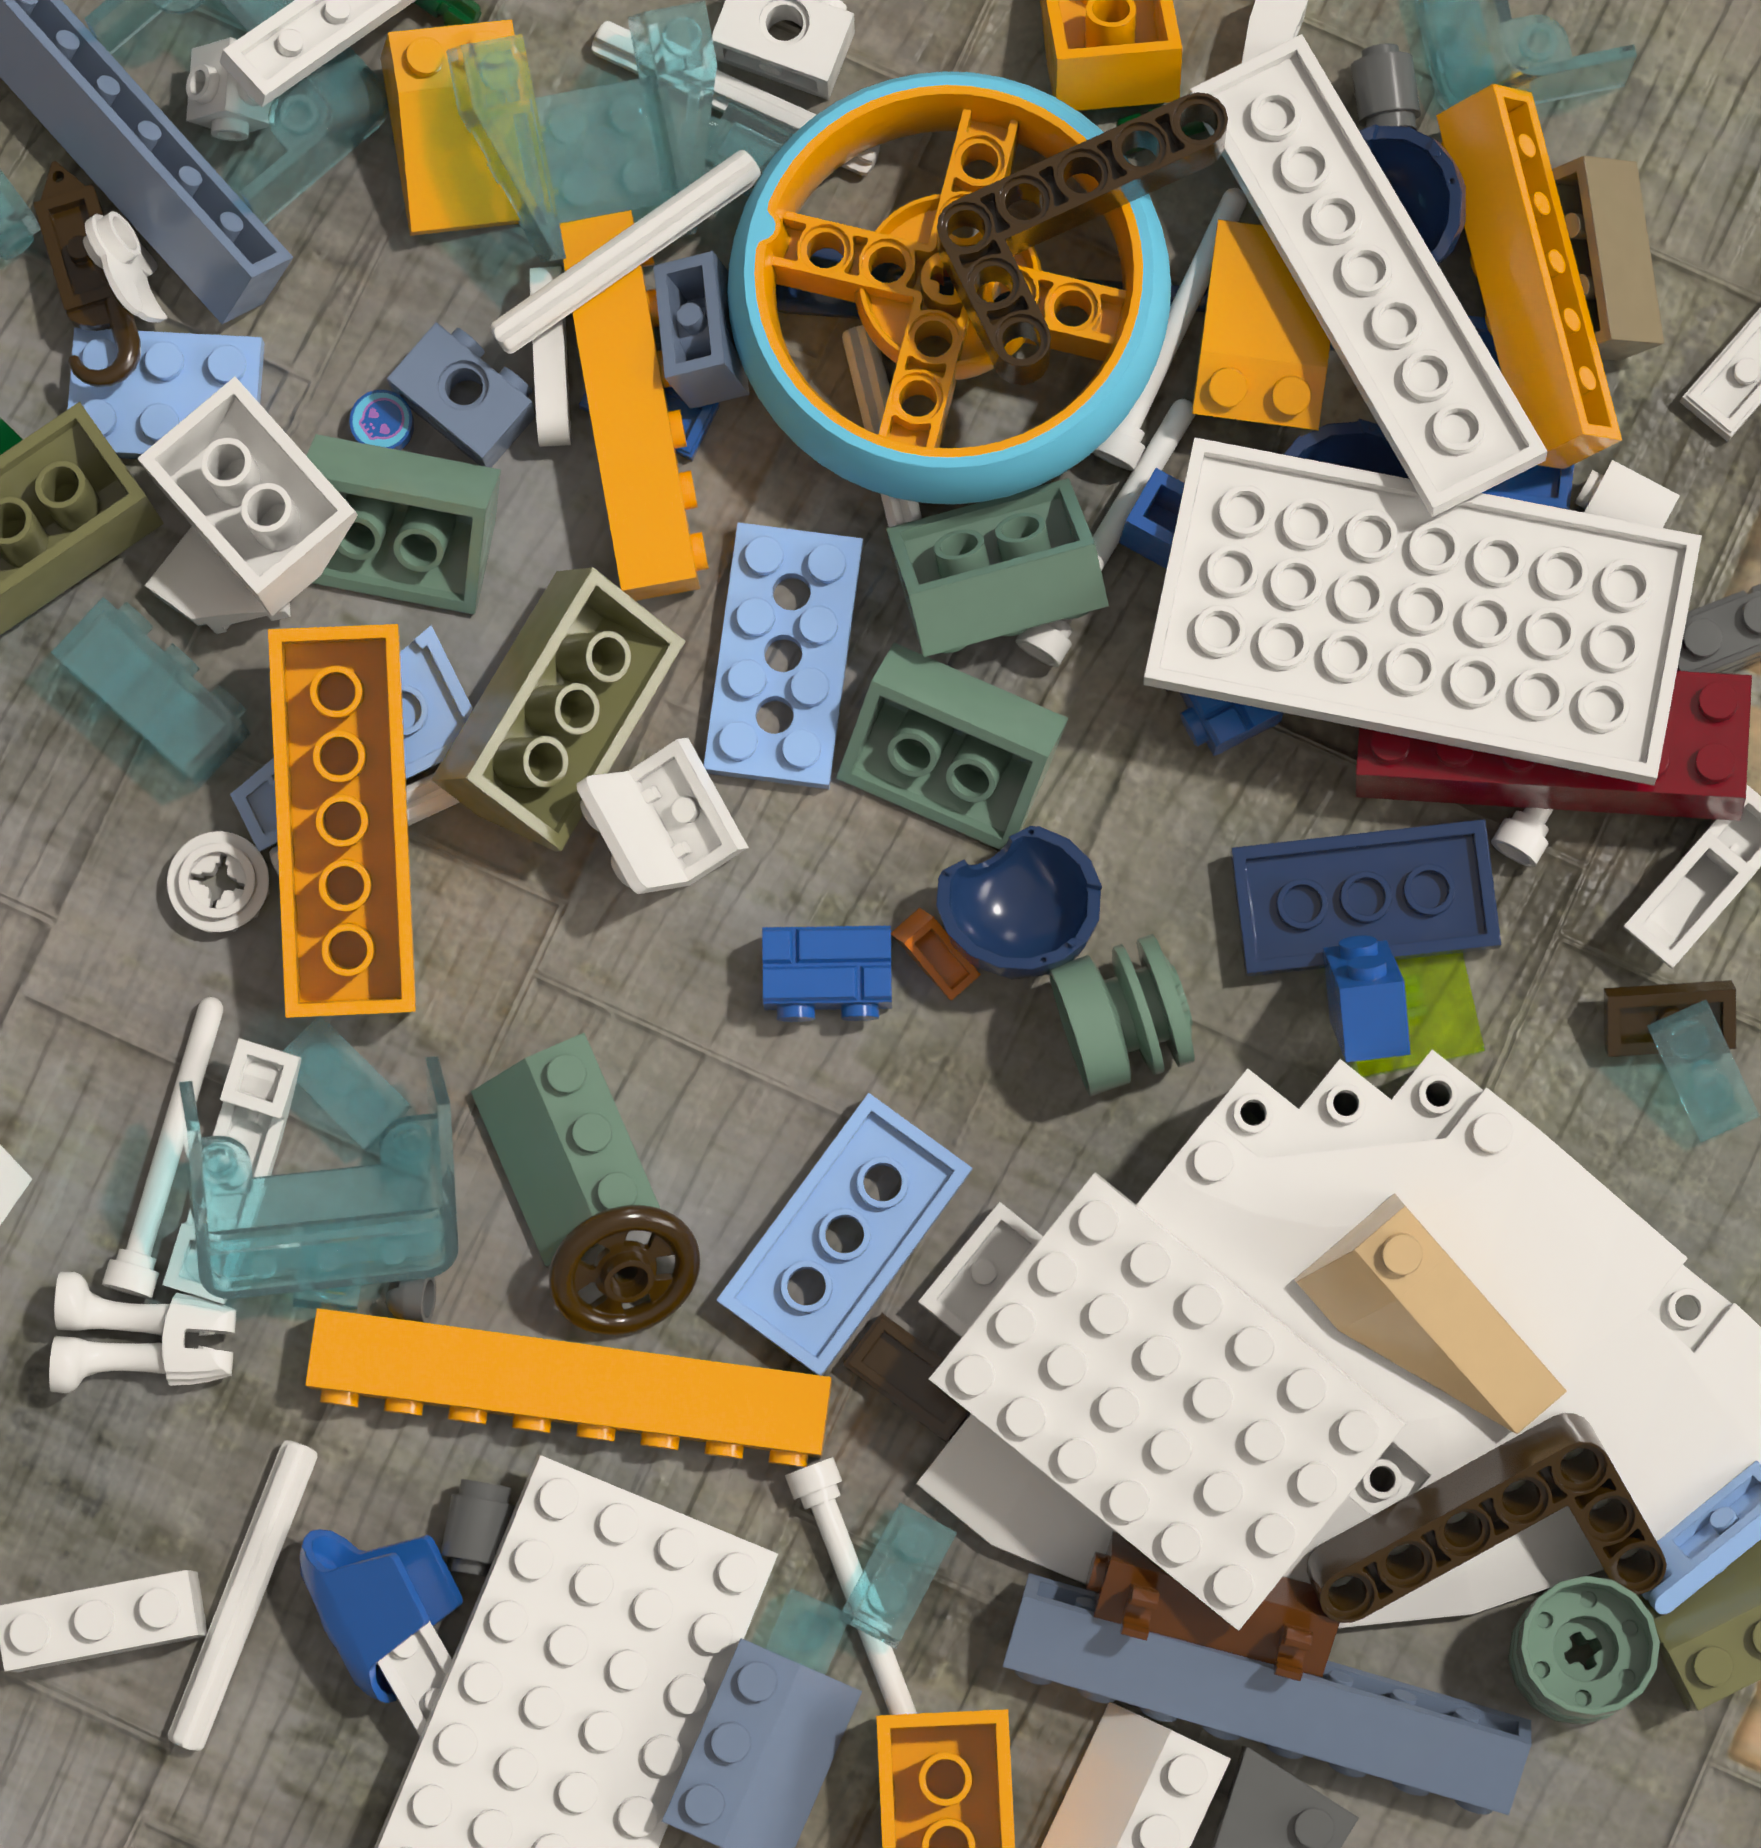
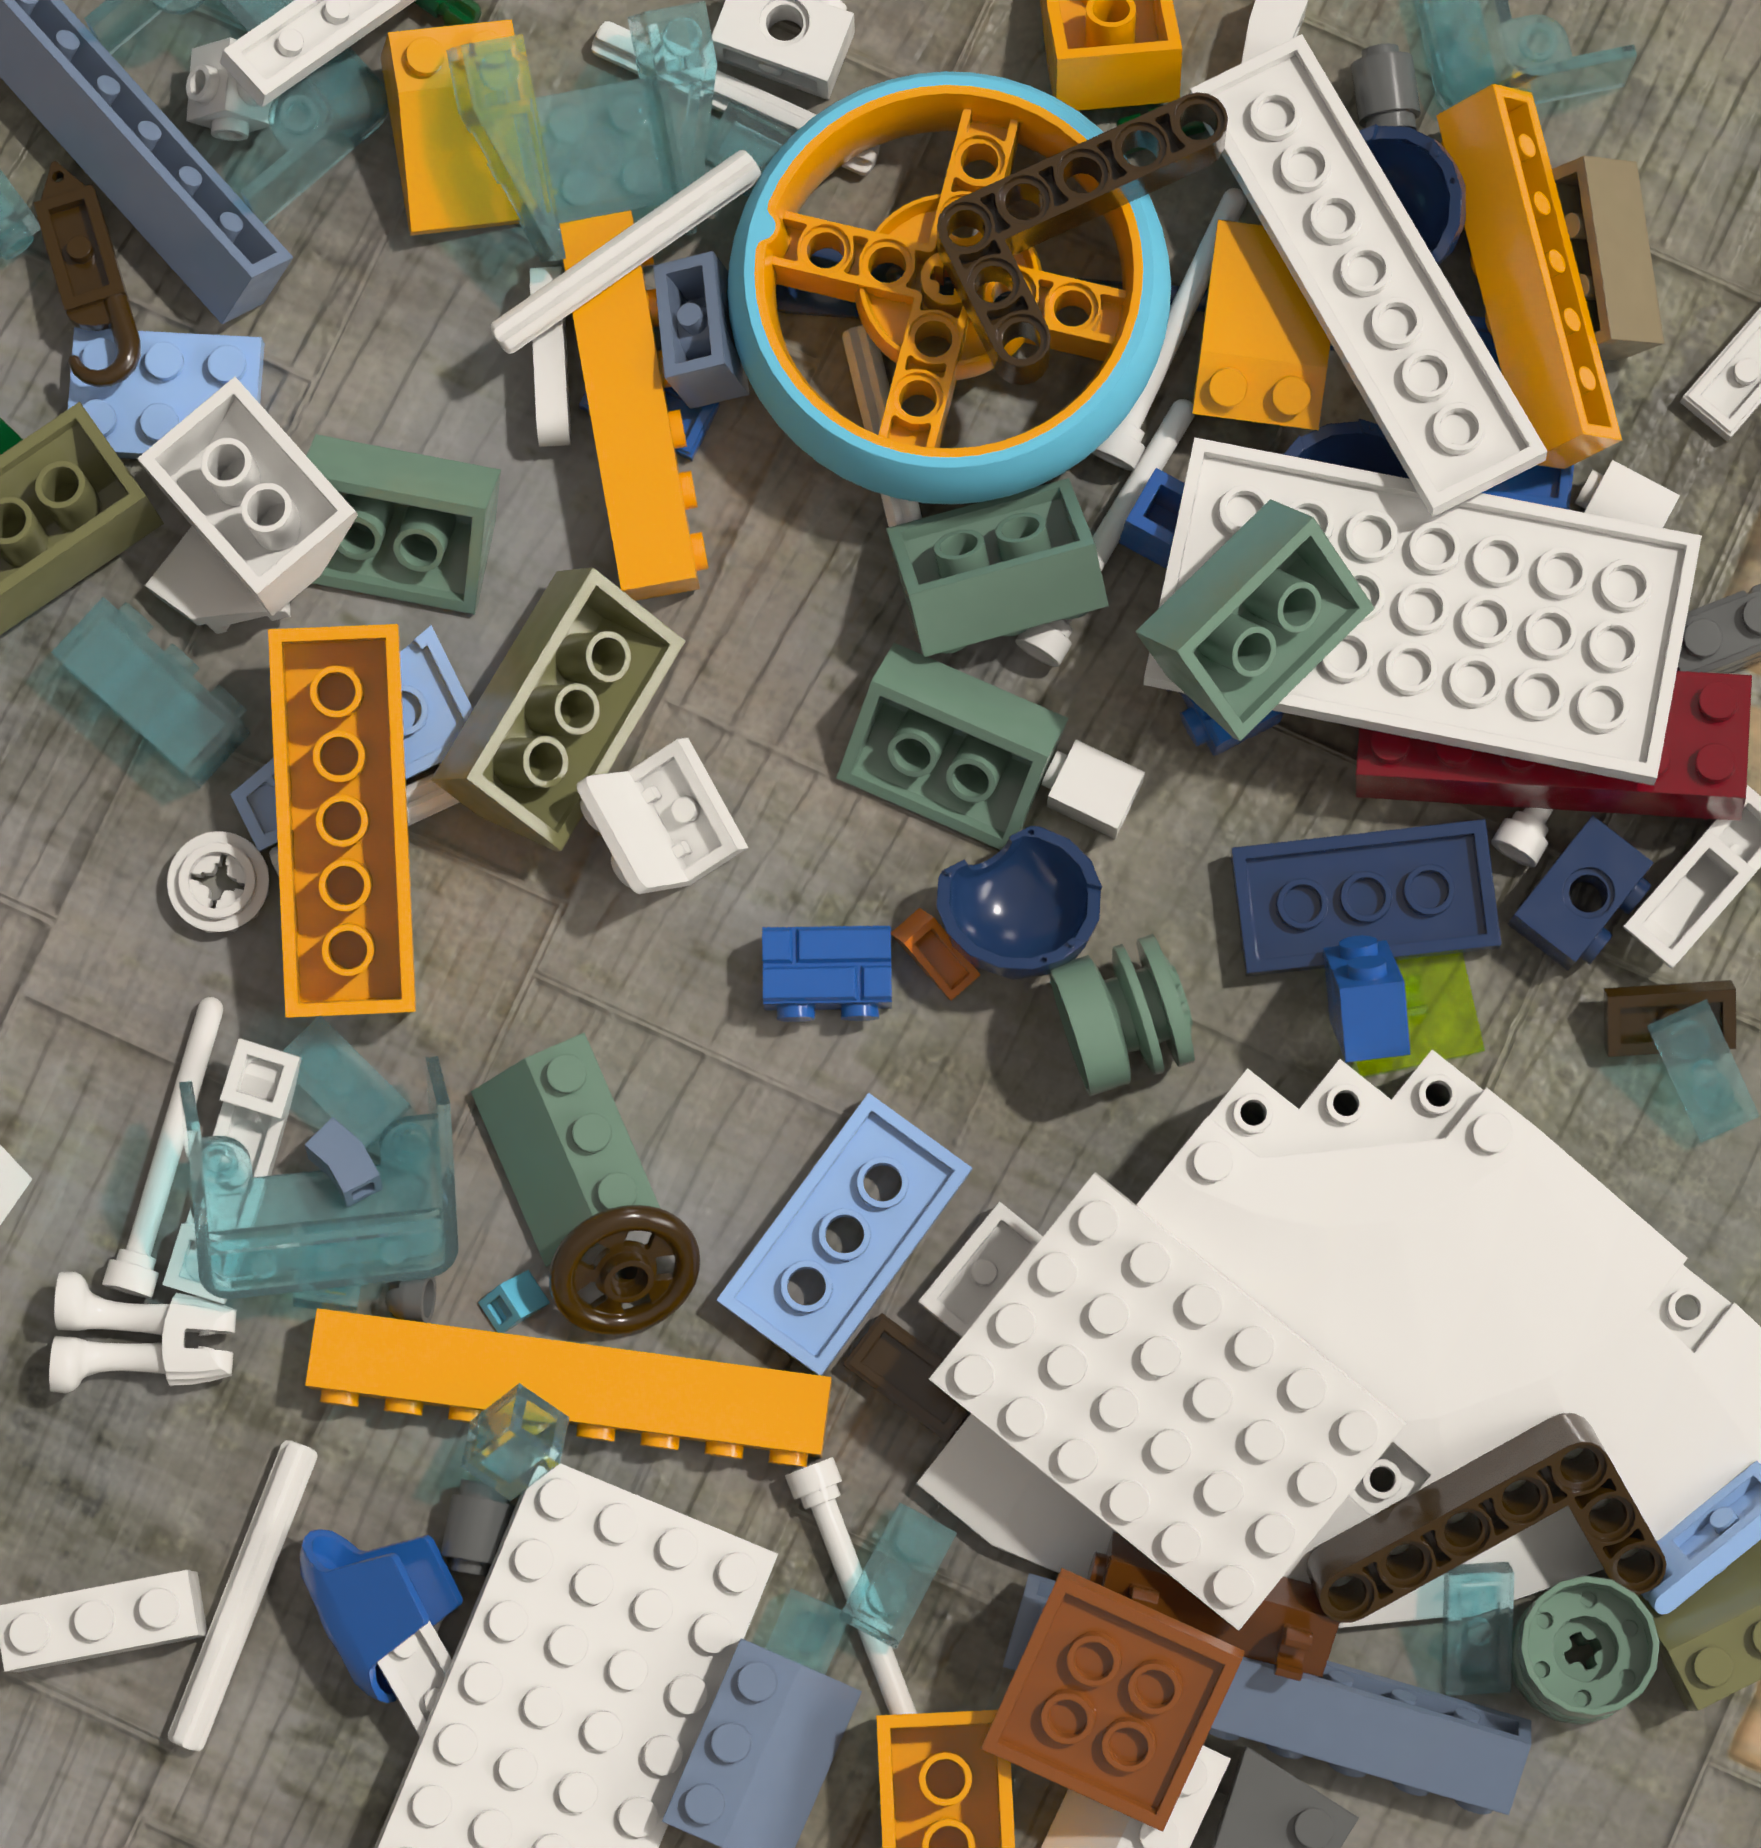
(125, 263): white plate -> none
(344, 1161): none -> sand blue piece
(382, 420): tile -> none
(480, 428): sand blue brick -> none
(513, 1301): none -> medium azure piece
(515, 1442): none -> clear light blue brick
(814, 687): light blue plate -> none
(1092, 787): none -> white brick
(1112, 1699): none -> dark orange plate
(1256, 618): none -> sand green slope
(1418, 1309): tan wedge -> none
(1477, 1629): none -> clear light blue plate
(1593, 858): none -> dark blue brick

